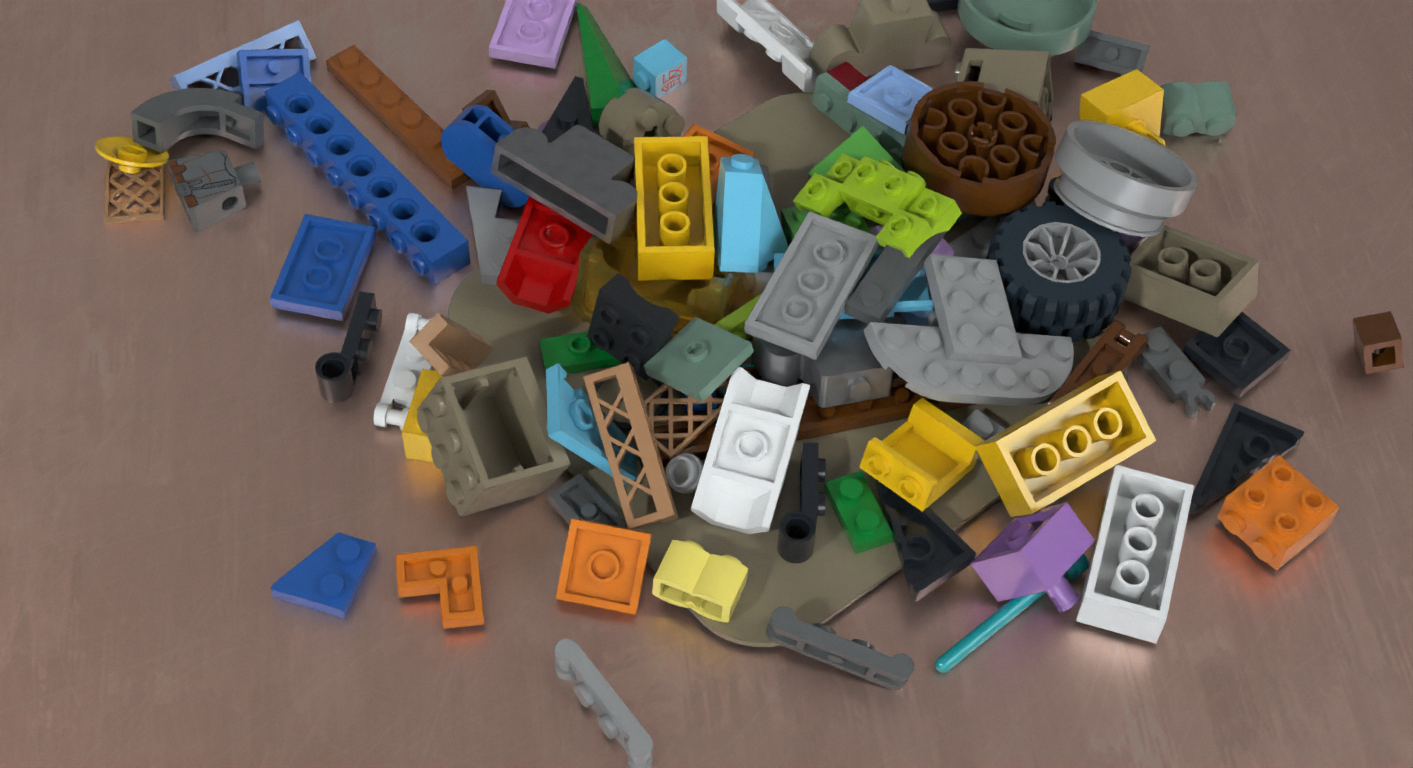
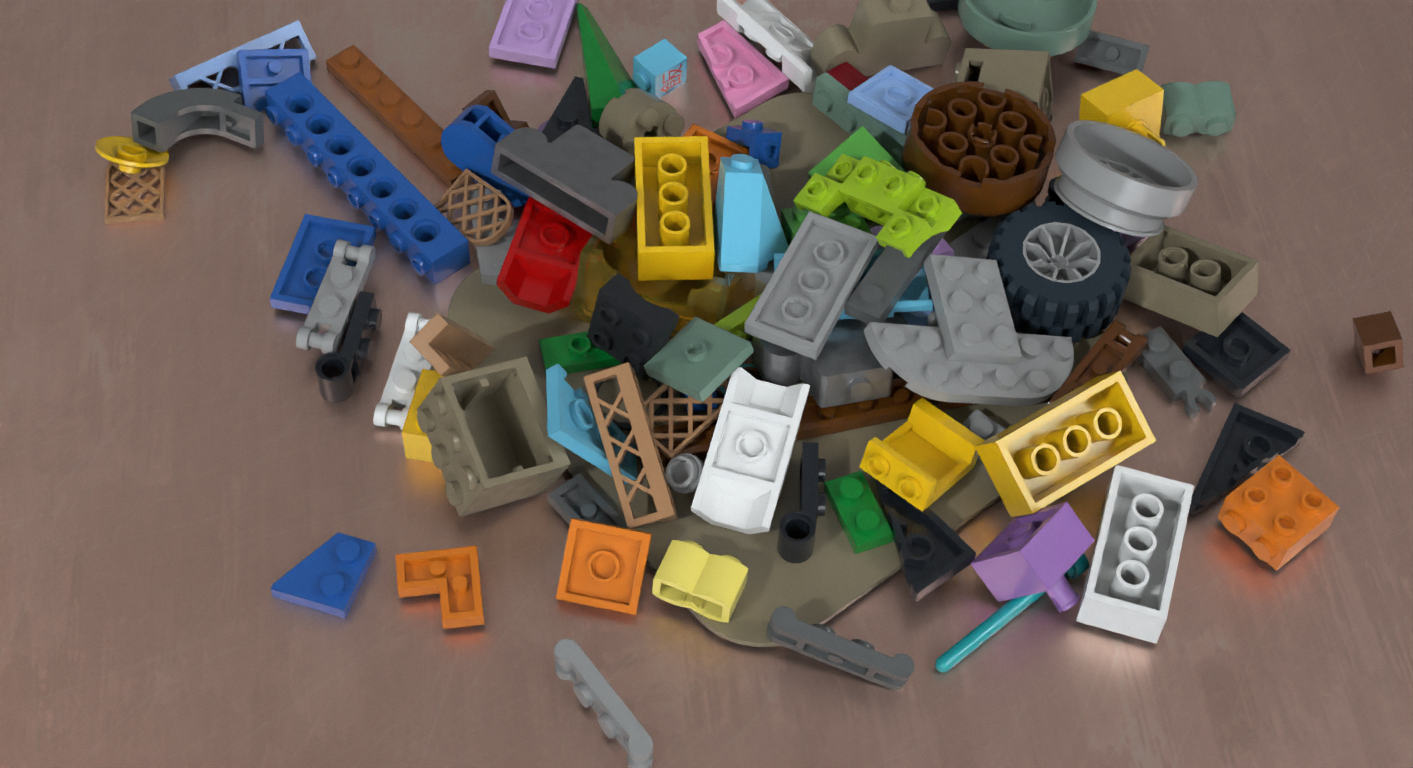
(211, 186): dark grey torso -> none
(336, 298): none -> light grey plate
(496, 195): none -> medium nougat window
(739, 69): none -> bright pink wing
(763, 142): none -> blue bracket

